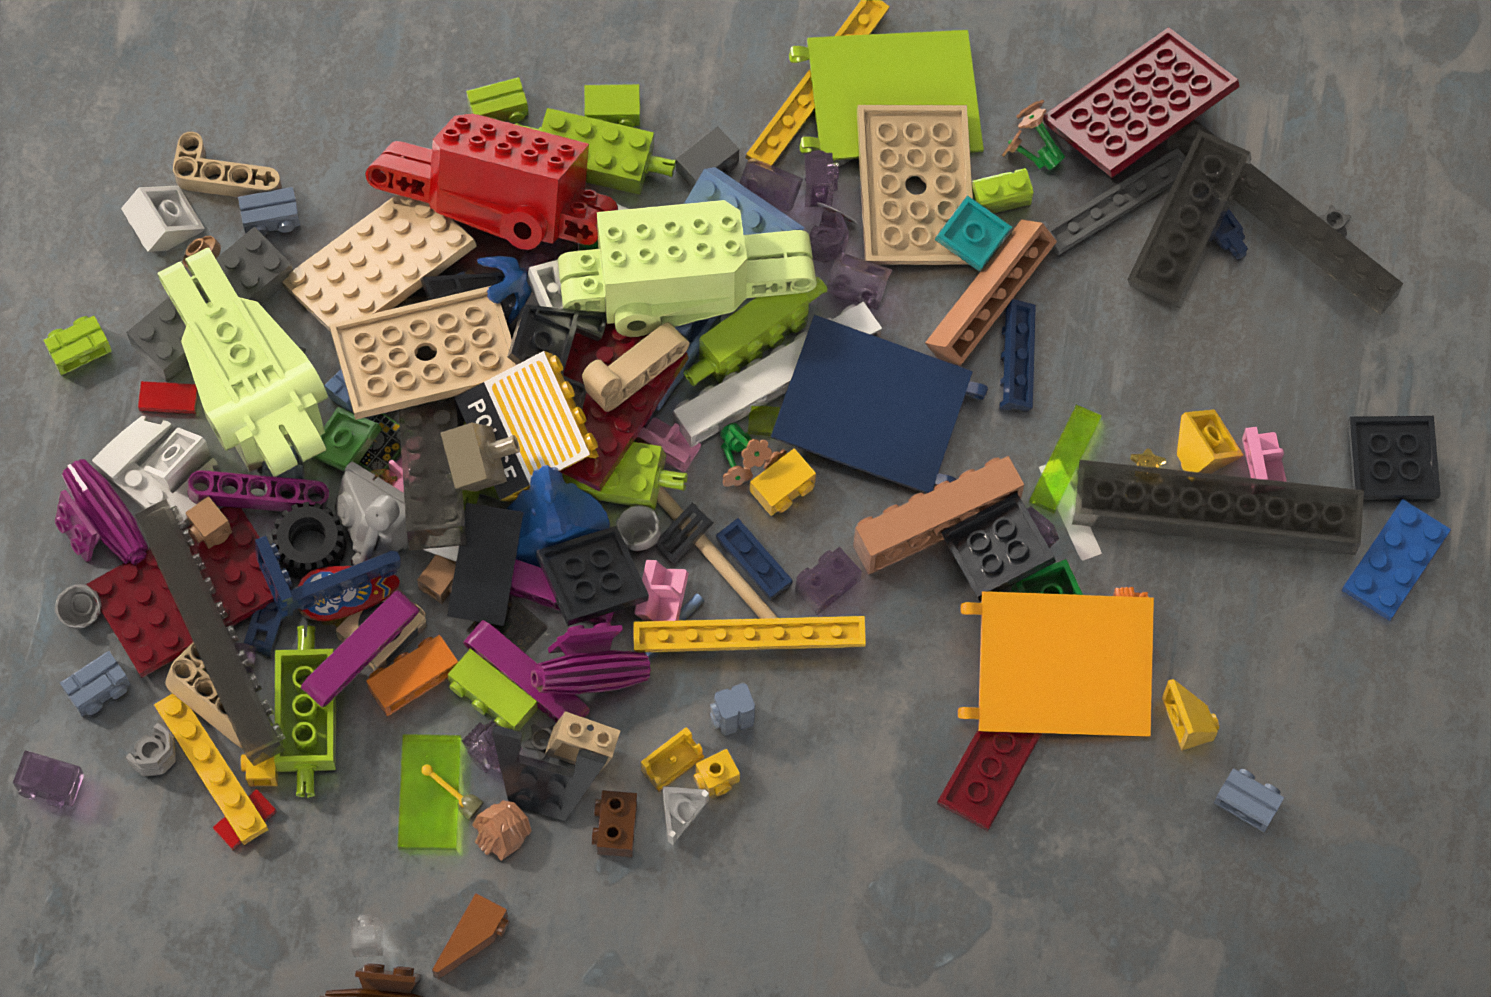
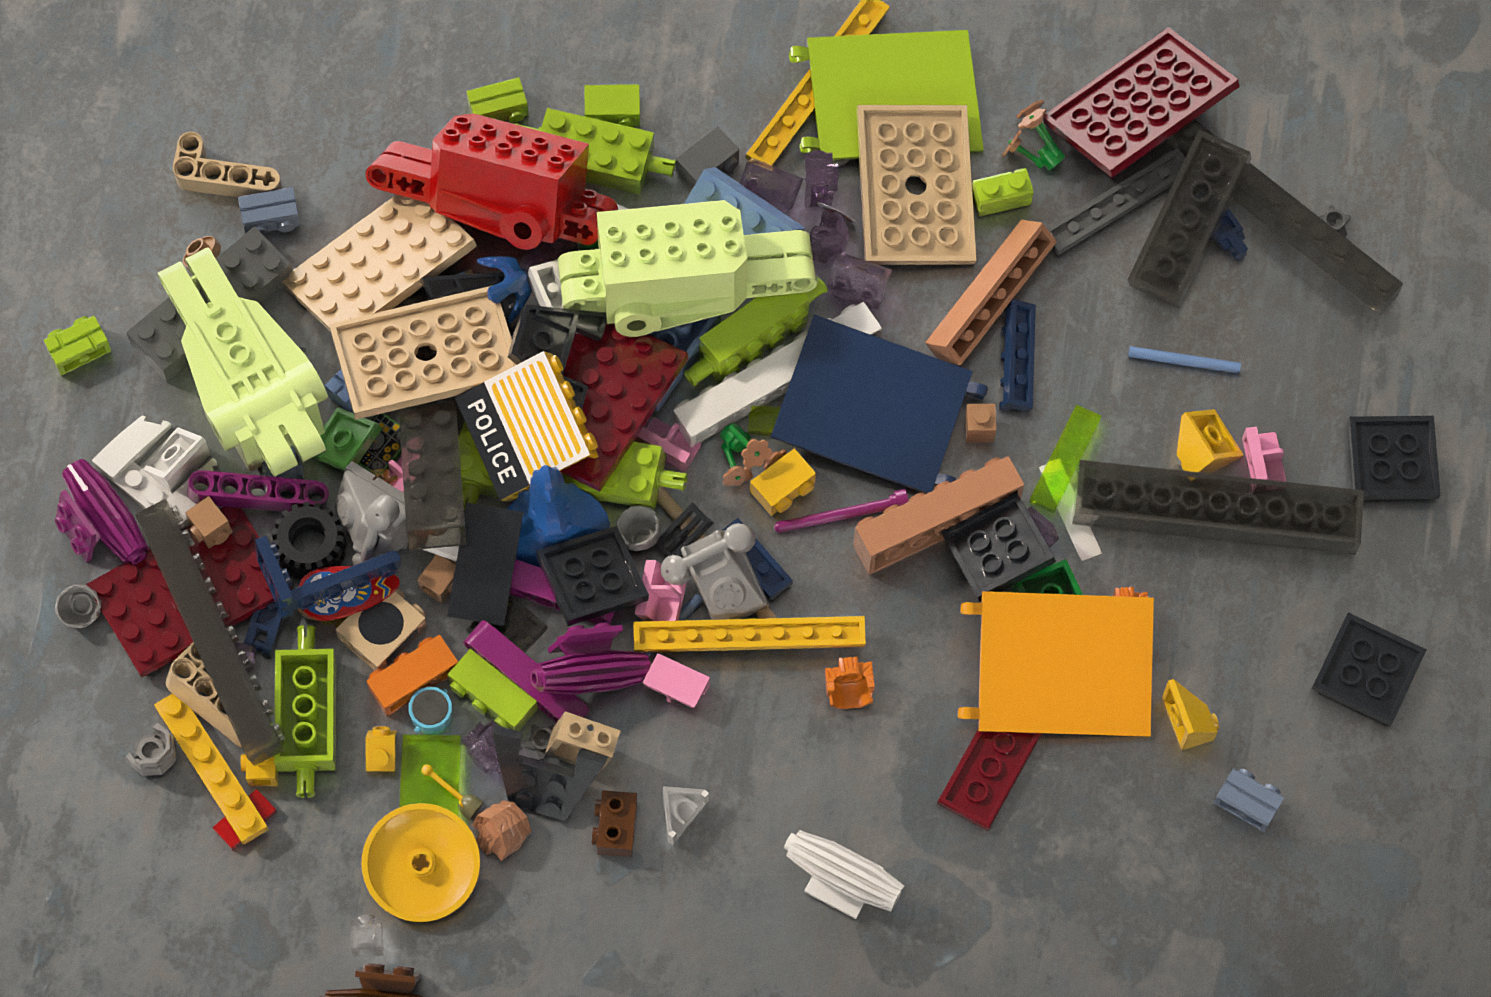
(48, 779): clear purple brick -> none
(95, 684): sand blue brick -> none
(161, 217): white slope -> none
(168, 397): red tile -> none
(360, 648): magenta beam -> none
(381, 749): none -> yellow bracket
(420, 862): none -> yellow dish
(430, 710): none -> piece
(474, 932): dark orange slope -> none
(476, 456): dark tan brick -> none
(635, 368): tan beam -> none
(672, 759): yellow hinge -> none
(676, 681): none -> bright pink panel
(717, 773): yellow brick -> none
(720, 572): none -> light grey piece
(733, 709): sand blue brick -> none
(827, 580): clear purple brick -> none
(841, 875): none -> white plate
(850, 684): none -> orange hair
(899, 498): none -> magenta piece
(973, 233): teal plate -> none
(980, 423): none -> medium nougat brick
(1147, 459): clear yellow plate -> none
(1183, 359): none -> medium blue bar
(1369, 669): none -> black plate
(1396, 560): blue plate -> none

